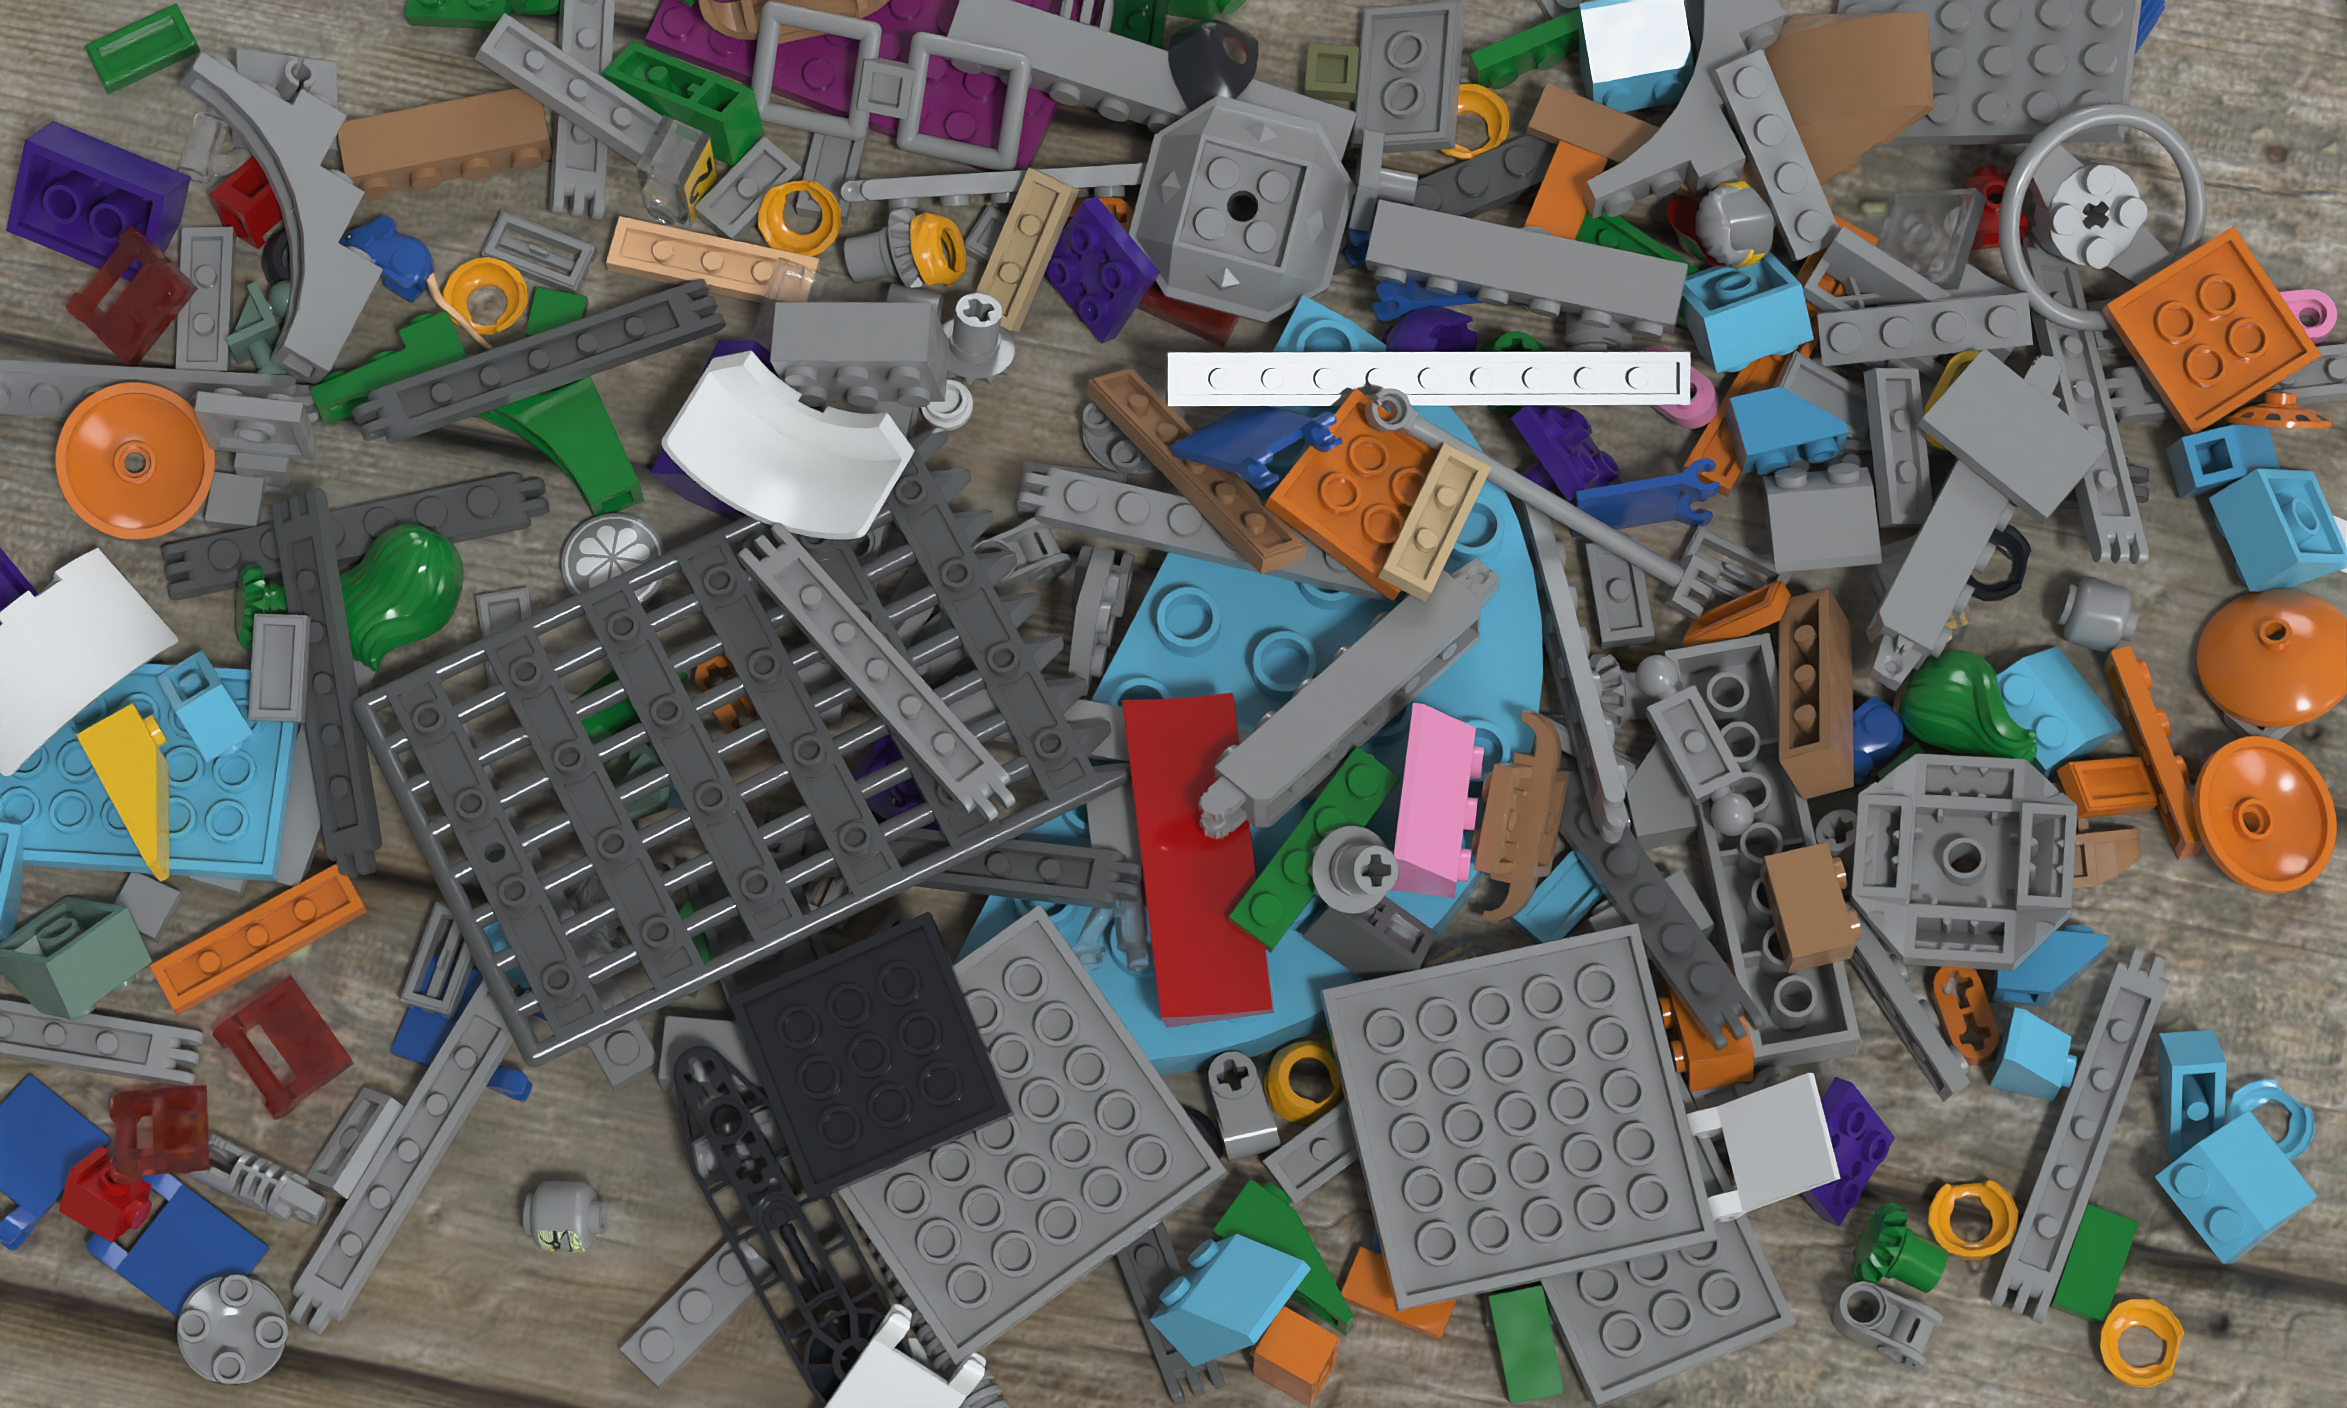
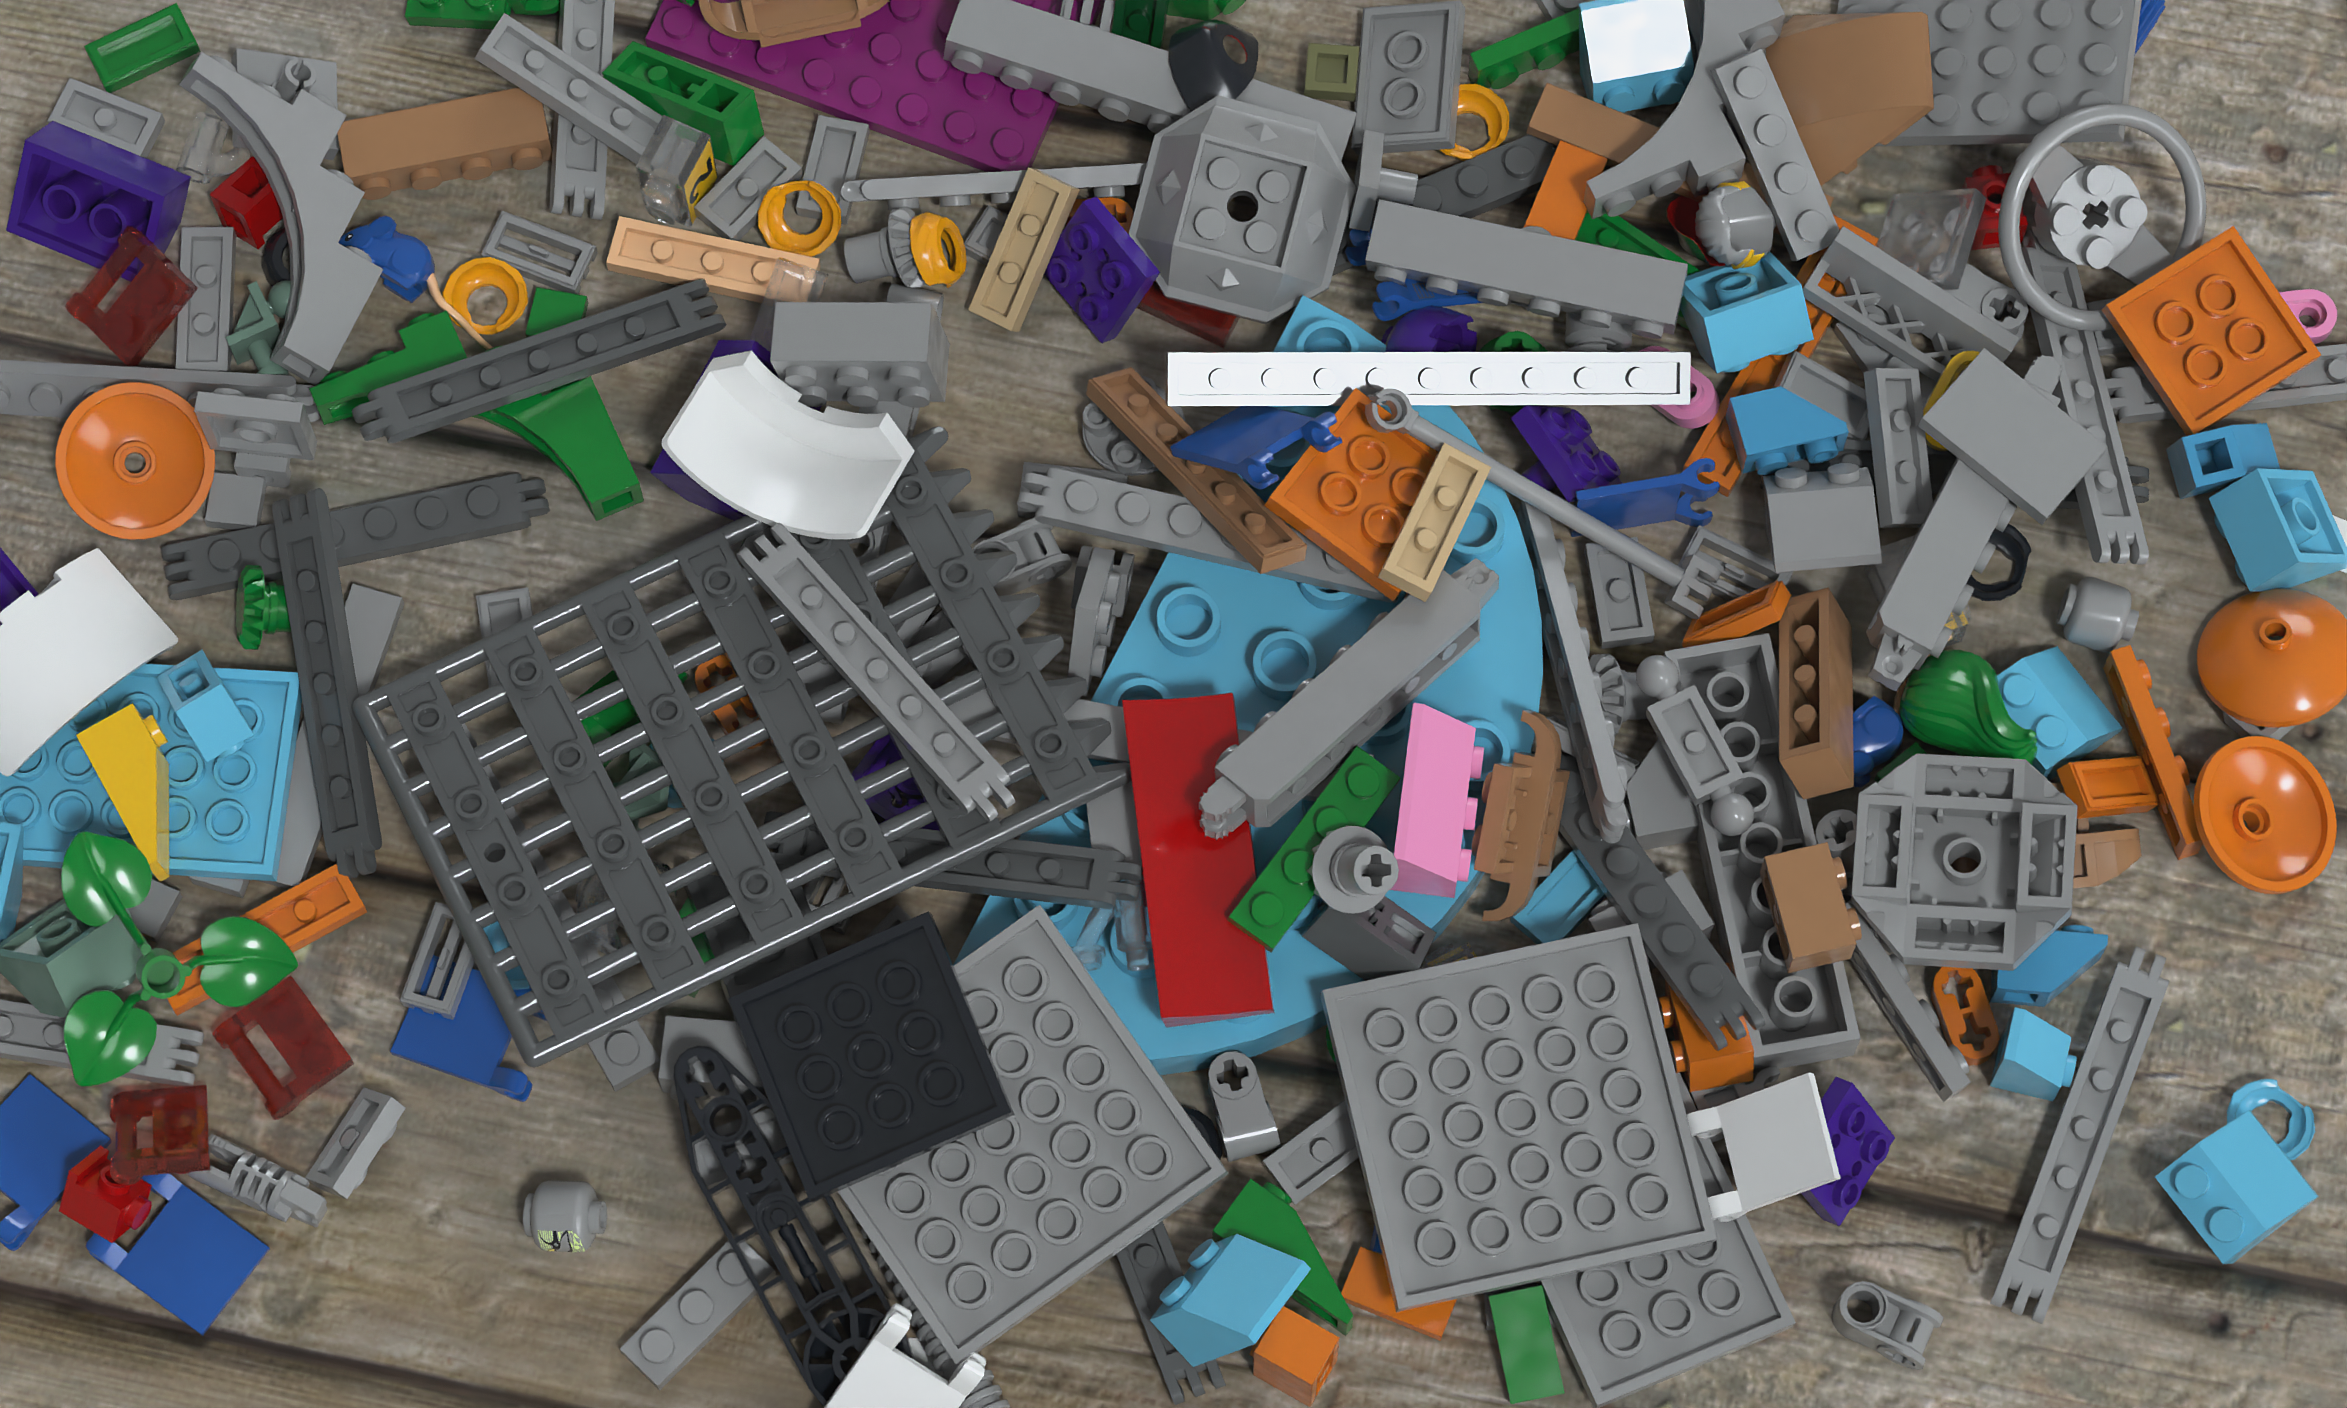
(108, 117): none -> light grey plate
(113, 1036): none -> green plant
(232, 1330): light grey dish -> none
(279, 668): light grey tile -> none
(401, 591): green piece -> none
(404, 1163): light grey hinge -> none
(607, 549): dish -> none
(891, 86): light grey bar -> none
(952, 412): white plate -> none
(977, 340): light grey gear -> none
(1279, 1092): light orange piece -> none
(1895, 1252): green gear -> none
(1925, 328): light grey plate -> none
(1994, 1199): light orange piece -> none
(2094, 1264): green tile -> none
(2145, 1314): light orange piece -> none
(2191, 1088): medium azure slope -> none
(2281, 412): orange dish -> none

